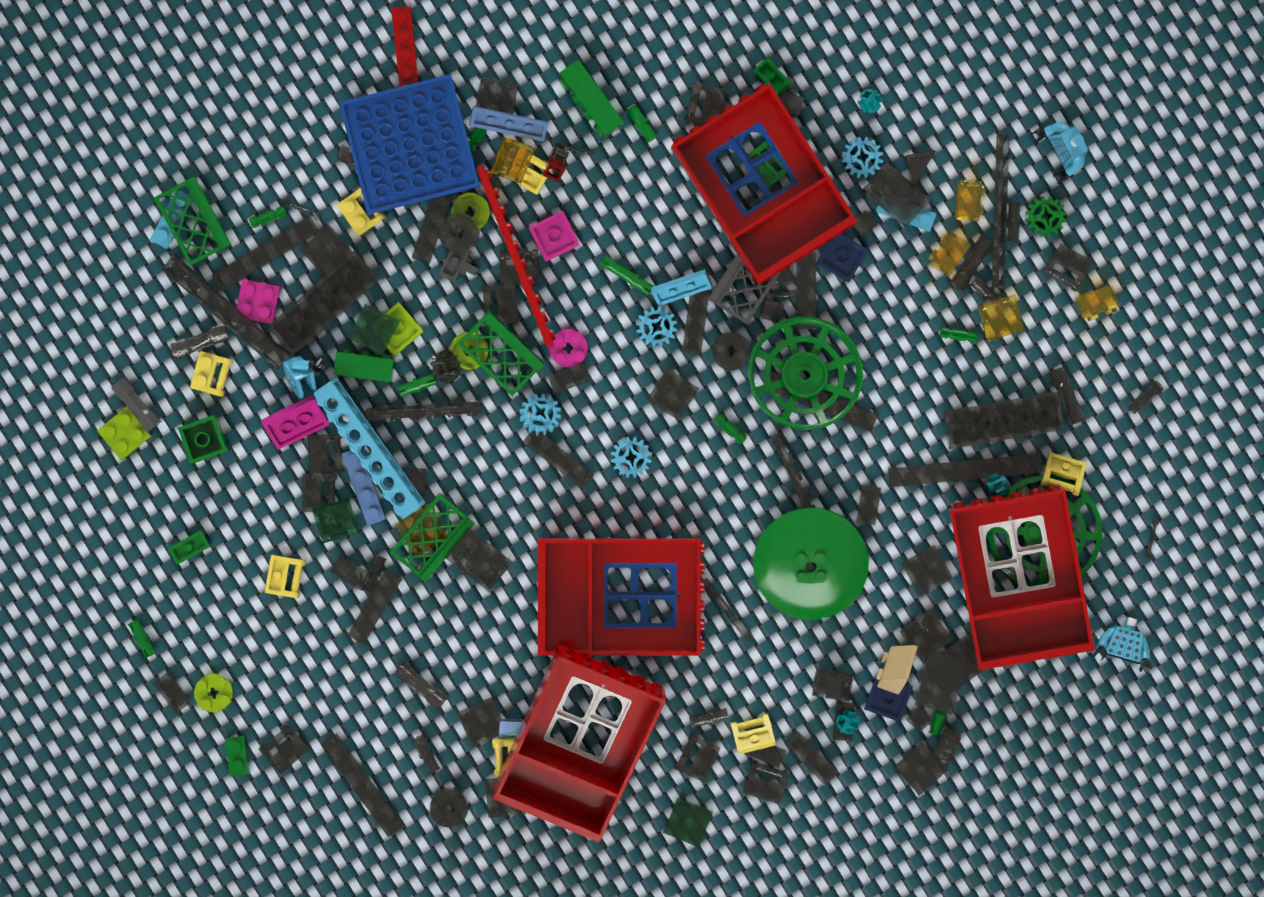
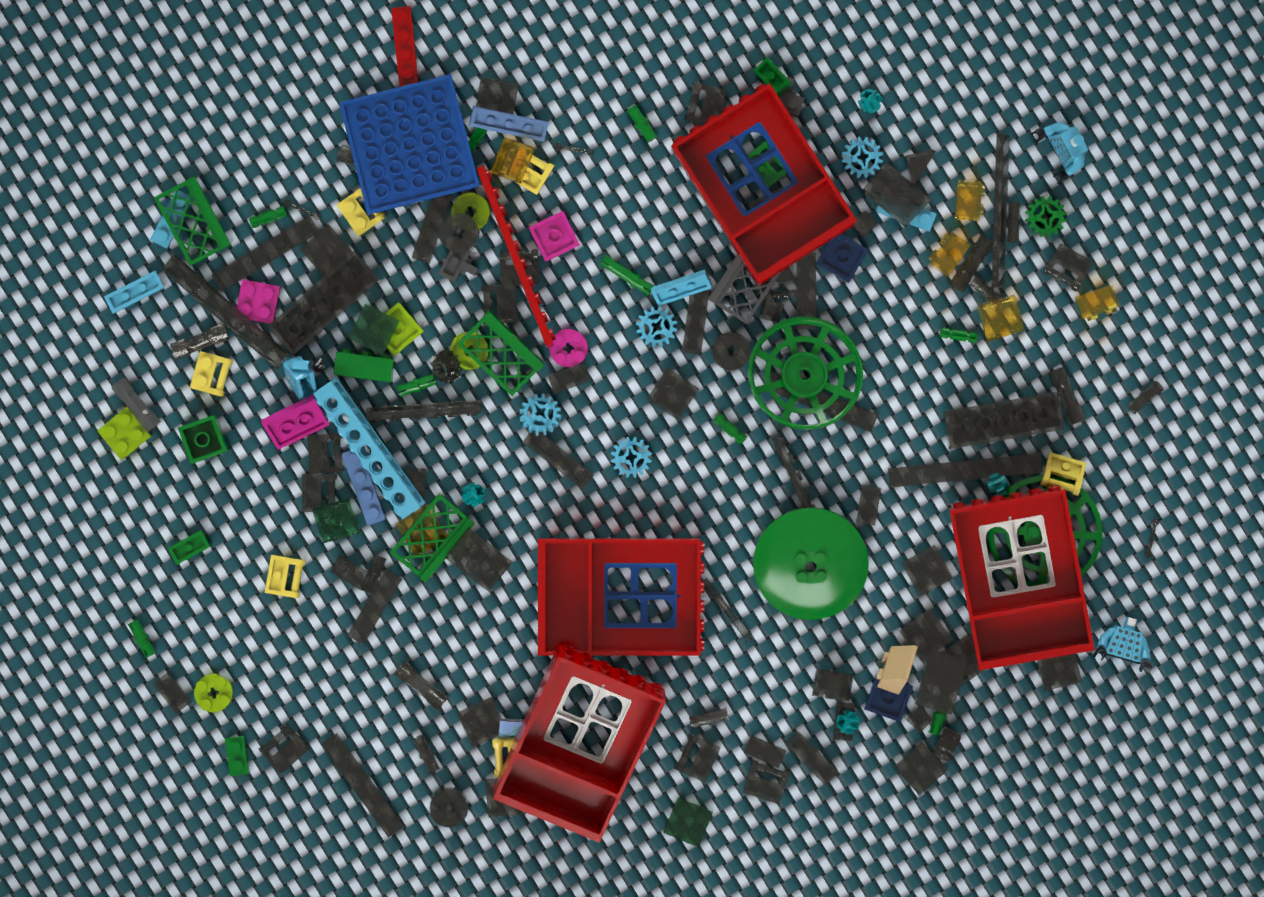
(134, 292): none -> medium azure plate
(473, 494): none -> teal gear
(557, 162): dark red leg -> none
(591, 98): green brick -> none
(755, 738): light yellow plate -> none
(1059, 672): none -> clear smoke plate

